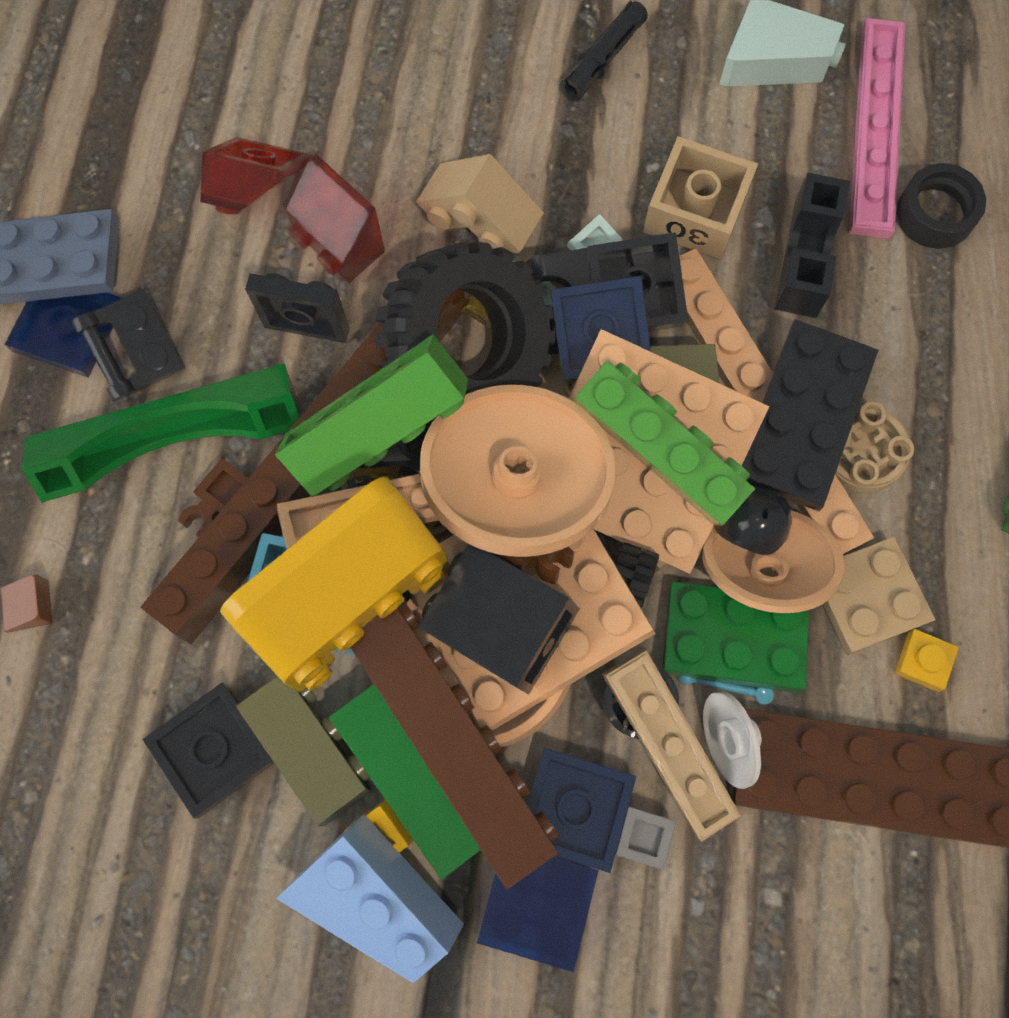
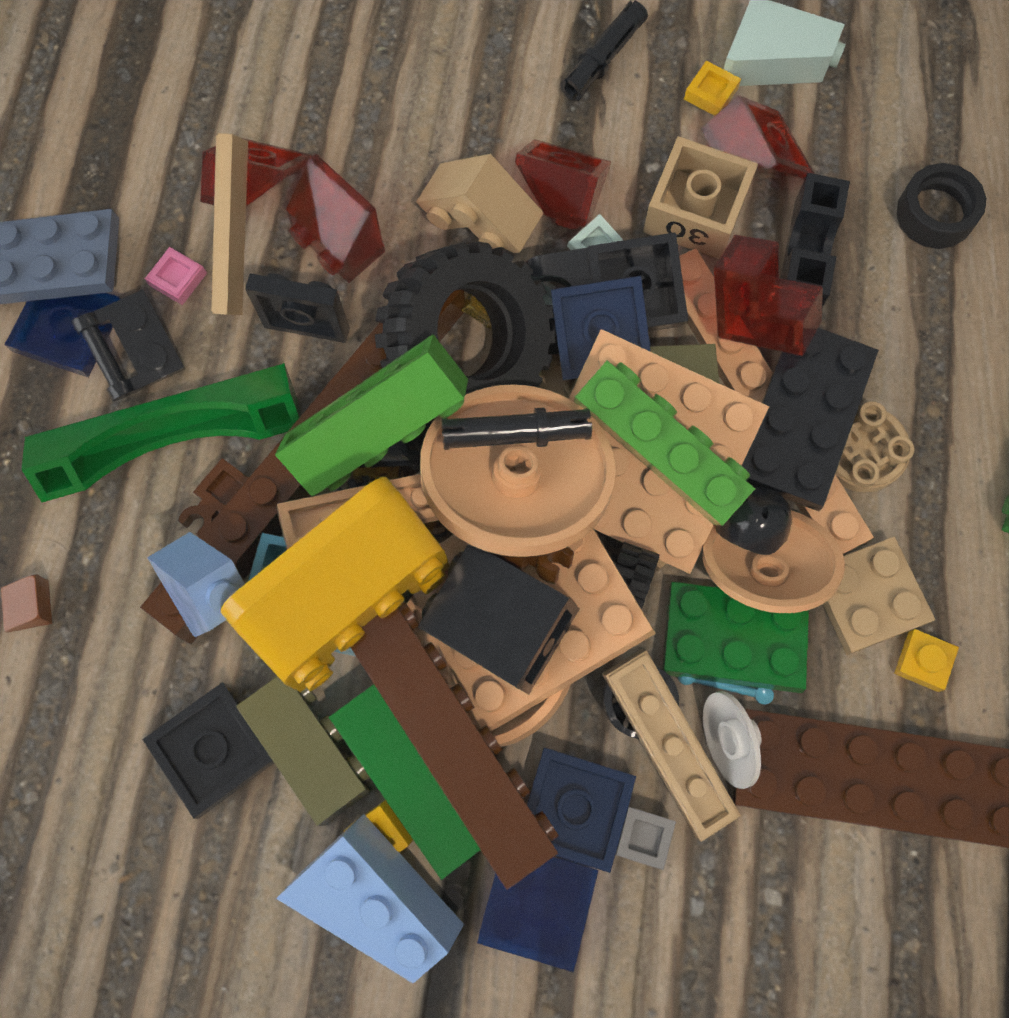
(175, 276): none -> bright pink tile
(196, 580): none -> light blue slope
(229, 224): none -> tan tile
(517, 429): none -> black pin
(563, 181): none -> clear red slope
(712, 88): none -> yellow plate
(759, 136): none -> clear red slope
(759, 306): none -> clear red brick
(877, 129): bright pink tile -> none

